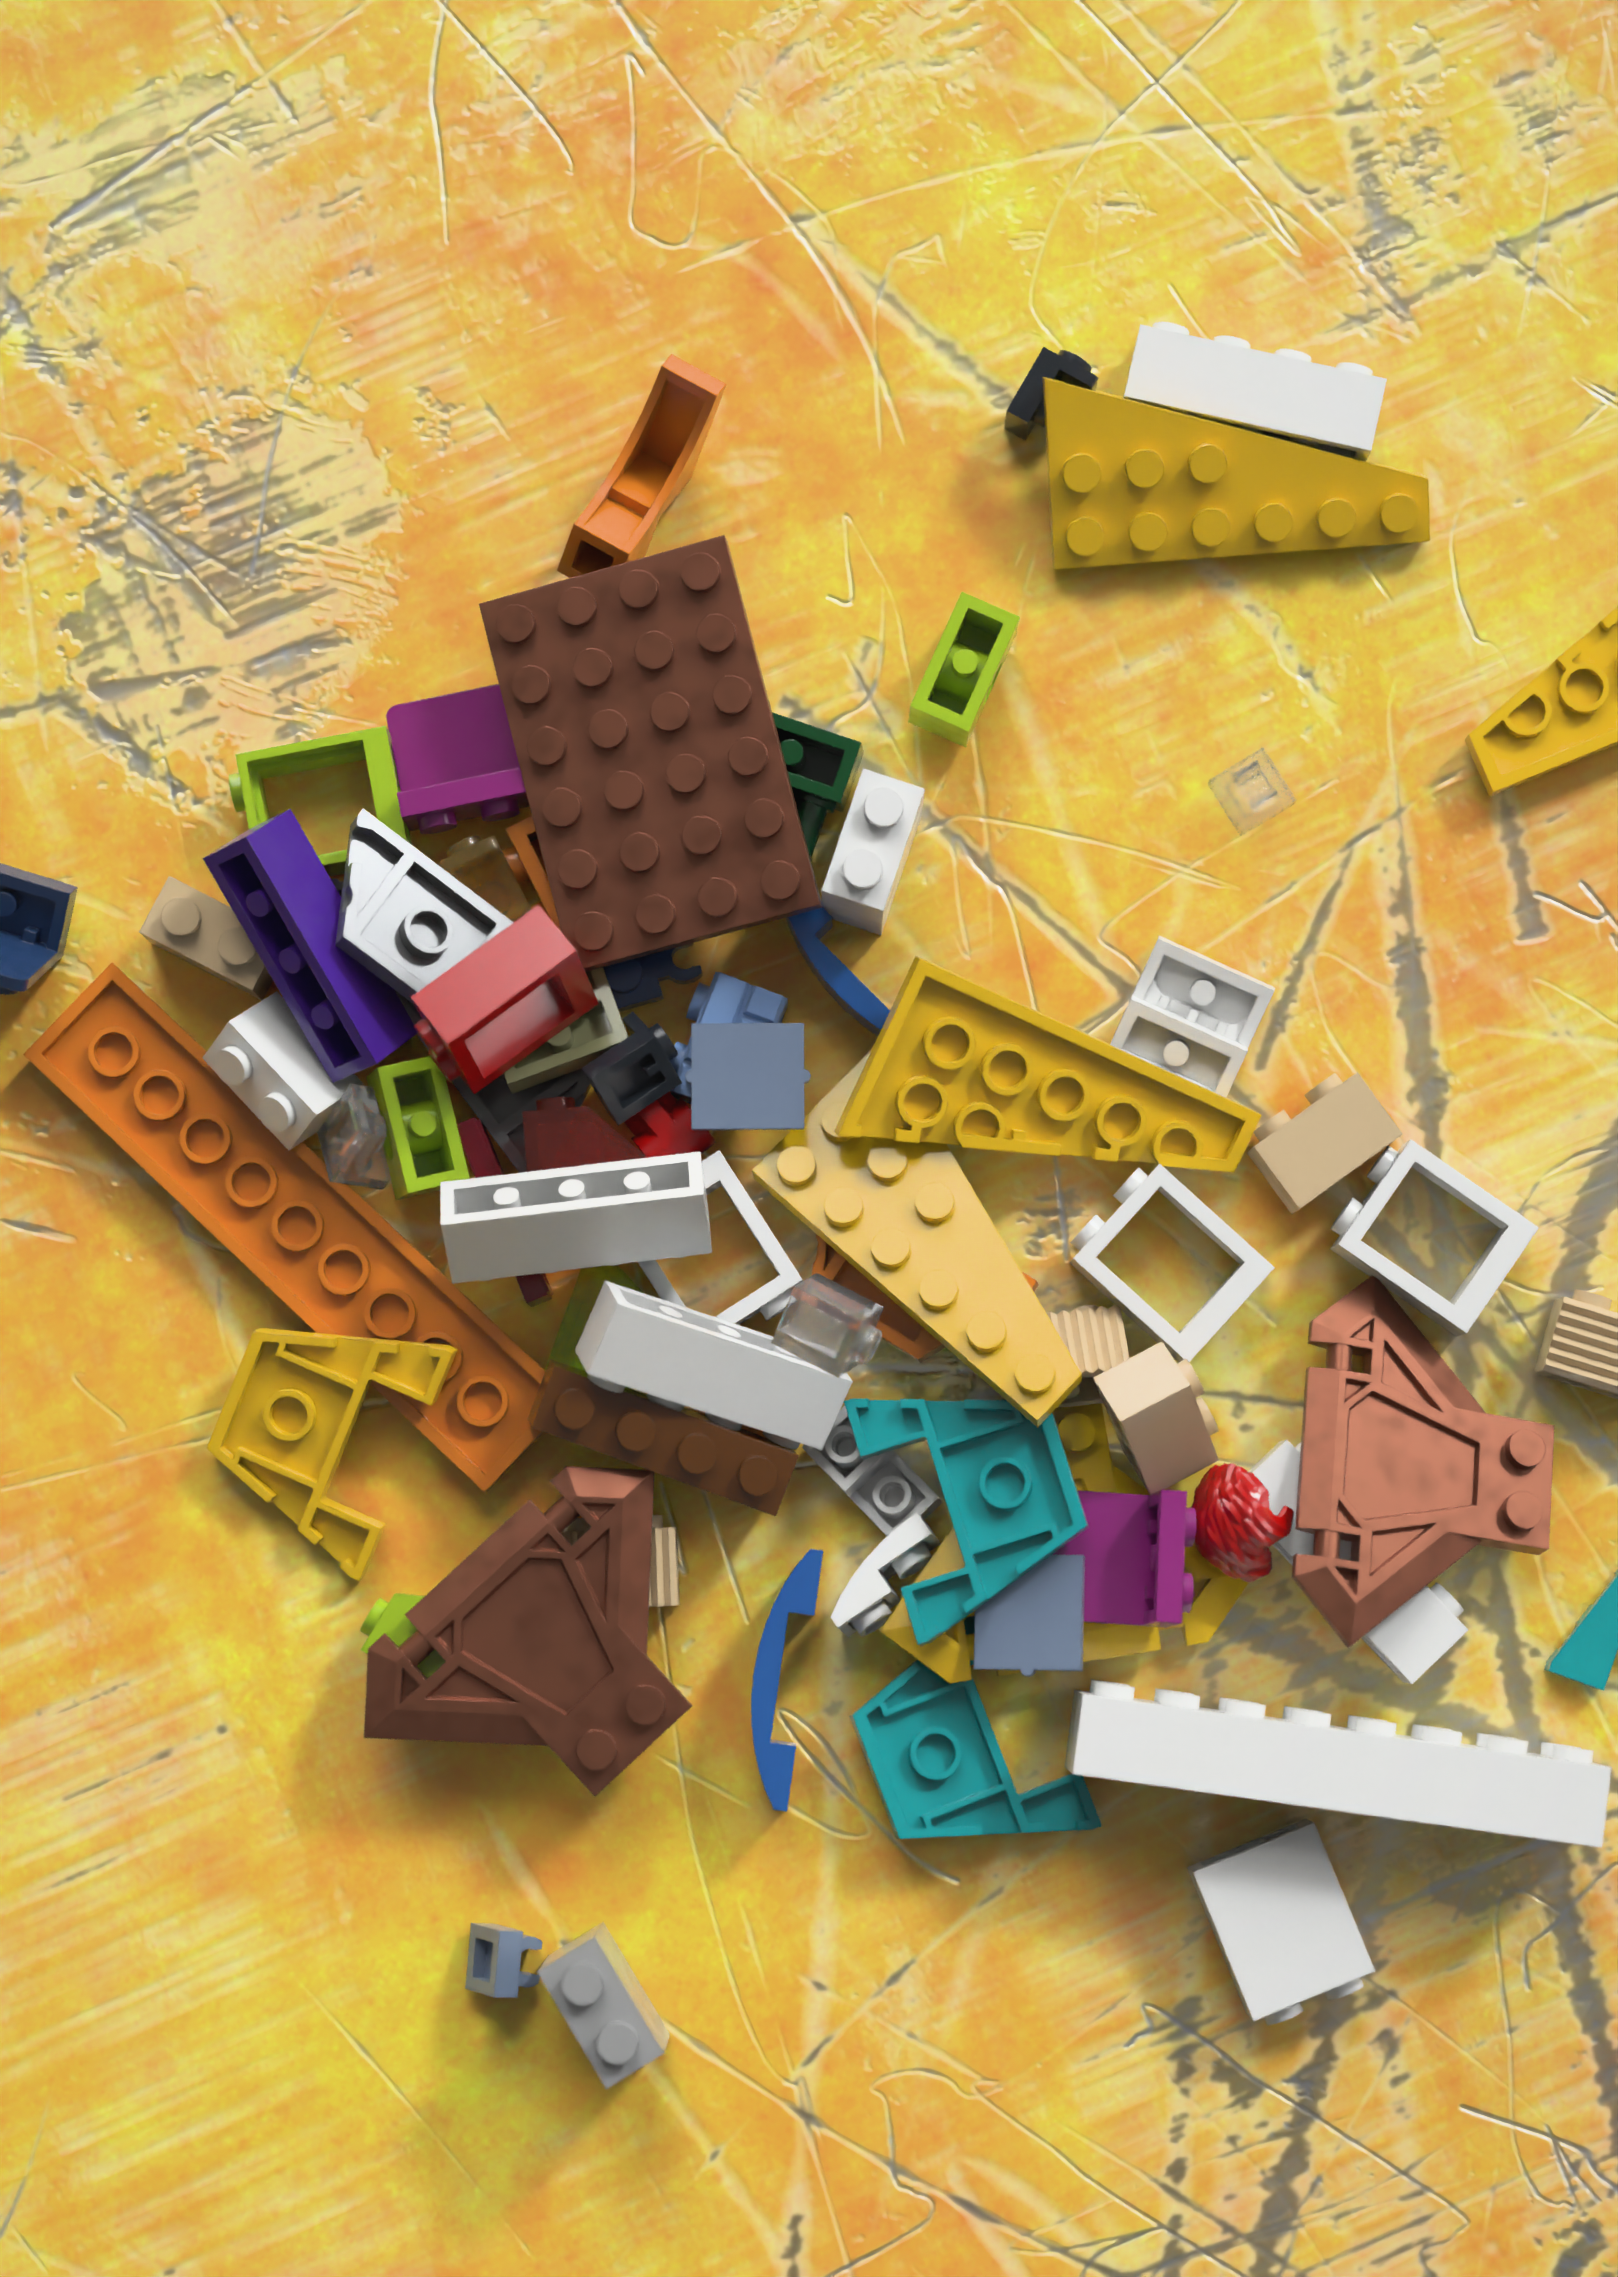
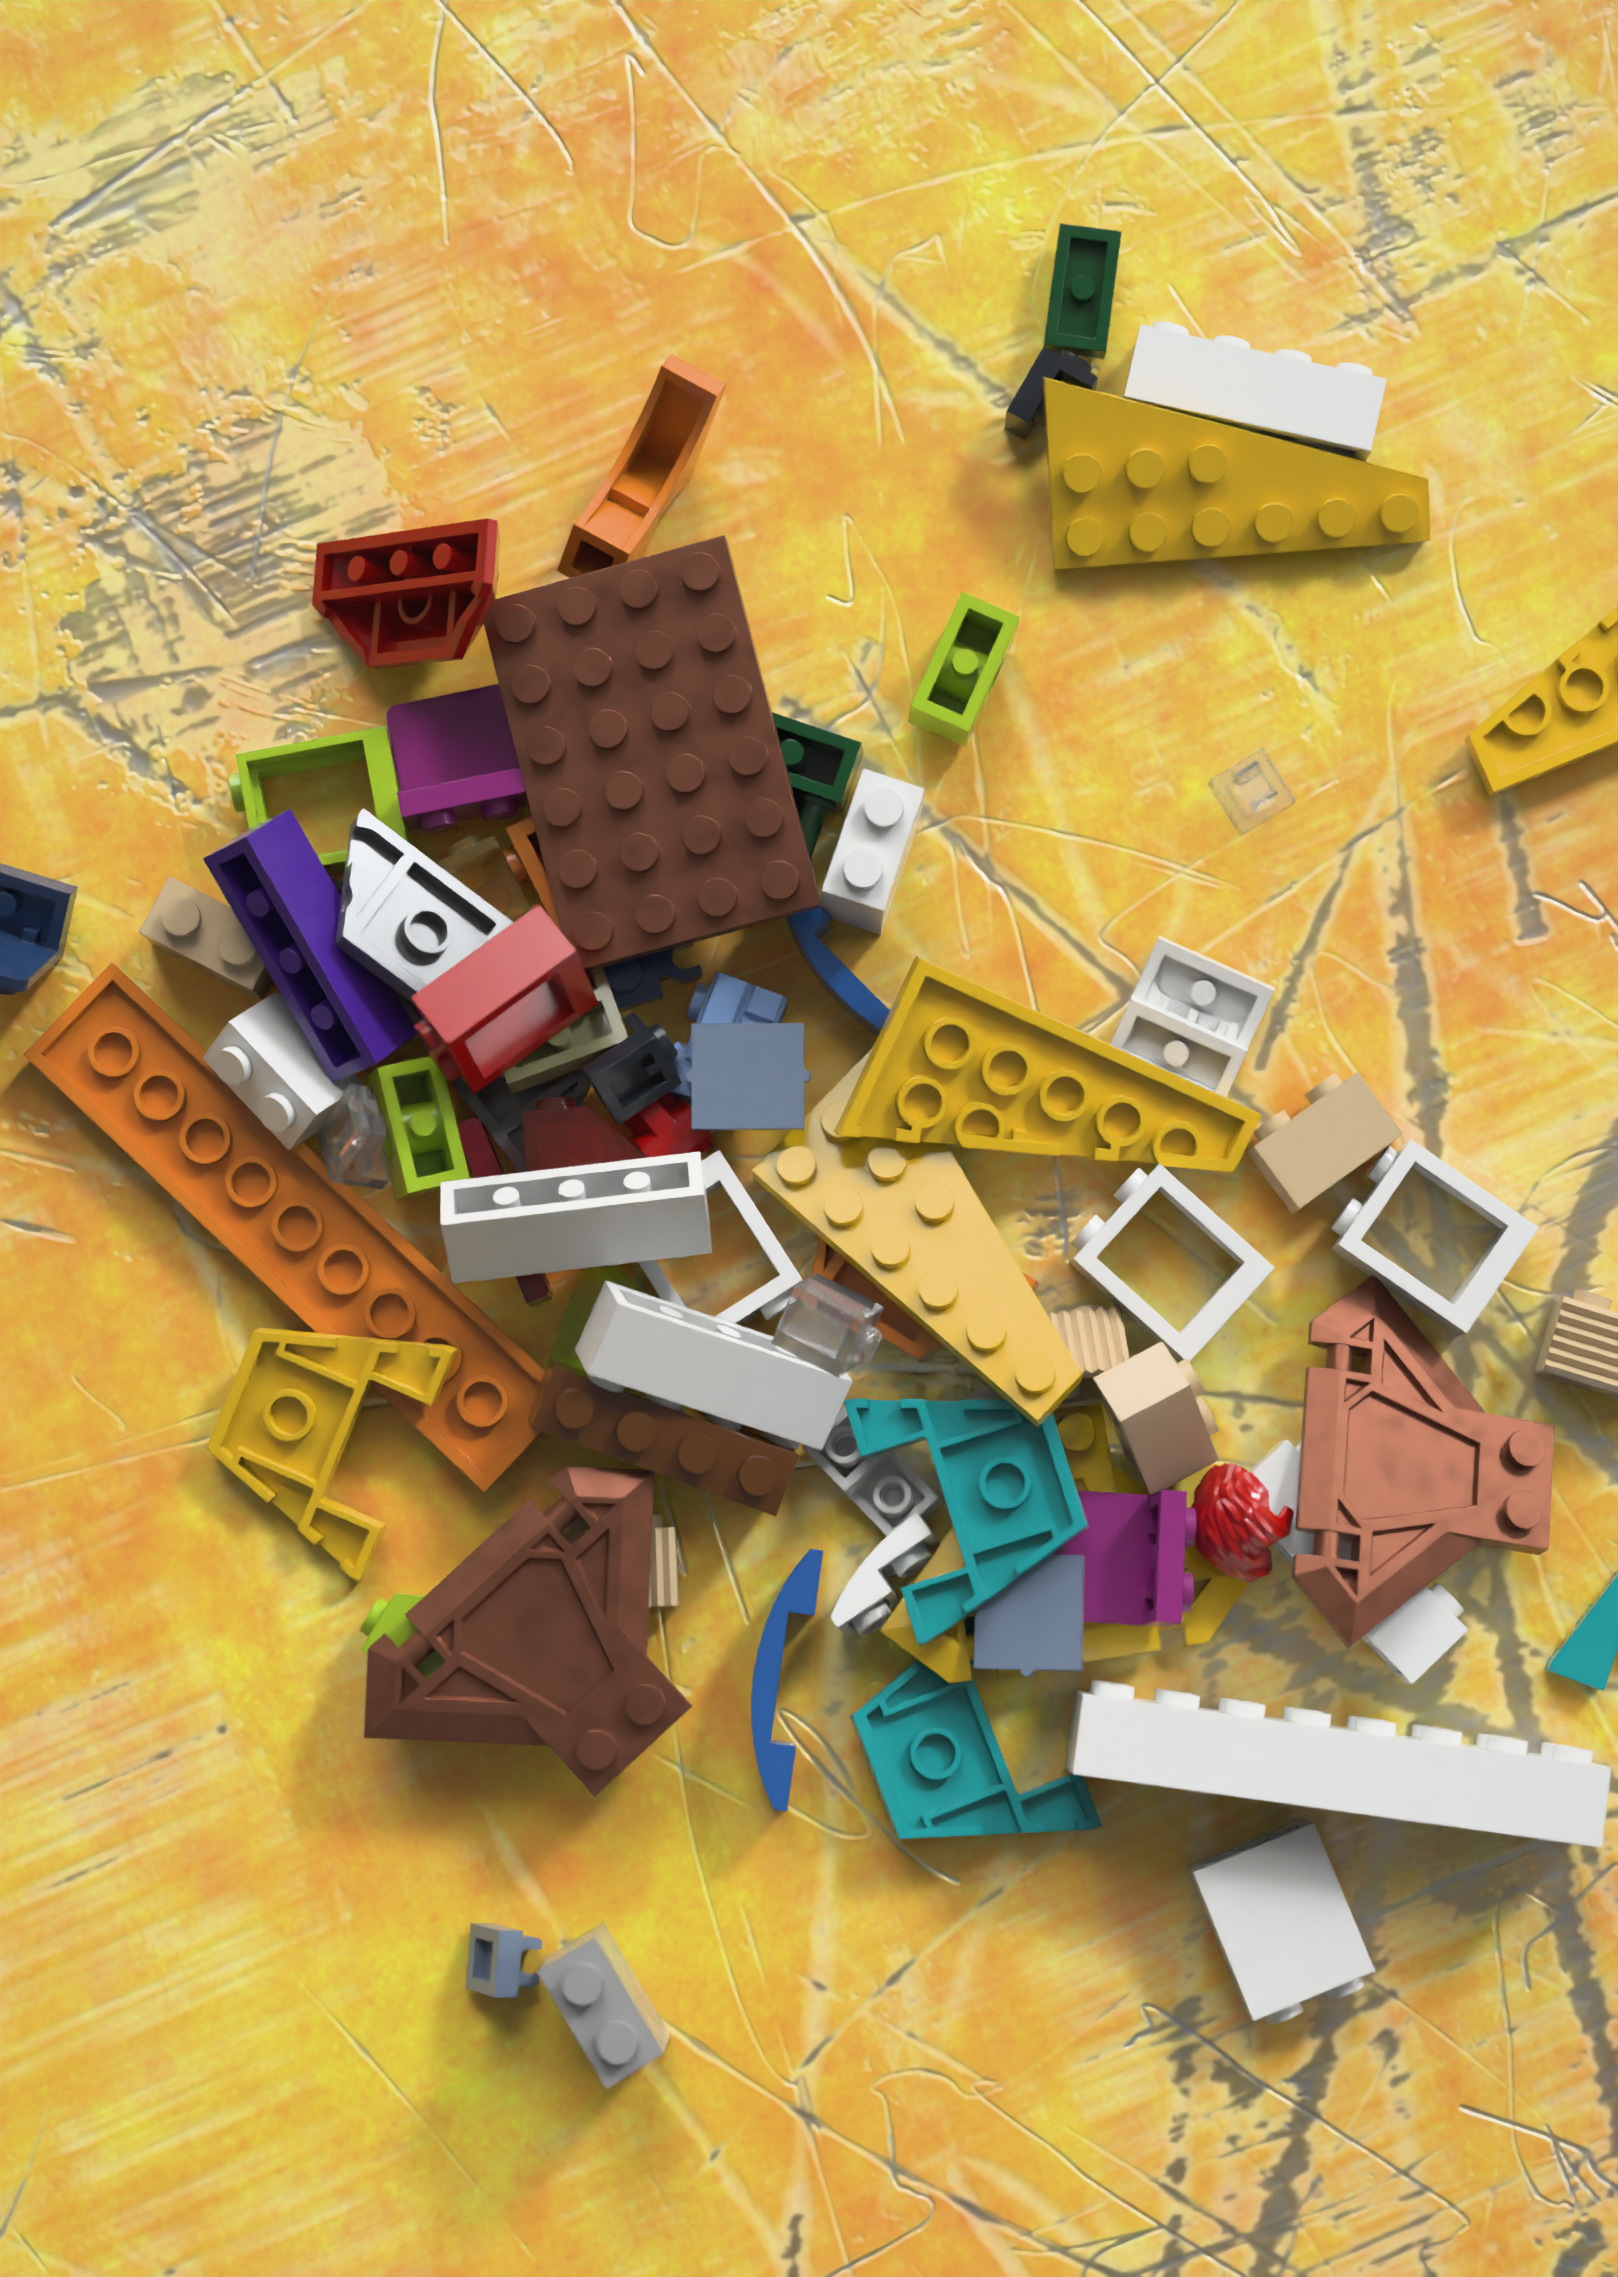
(410, 591): none -> red wedge
(1082, 290): none -> dark green plate

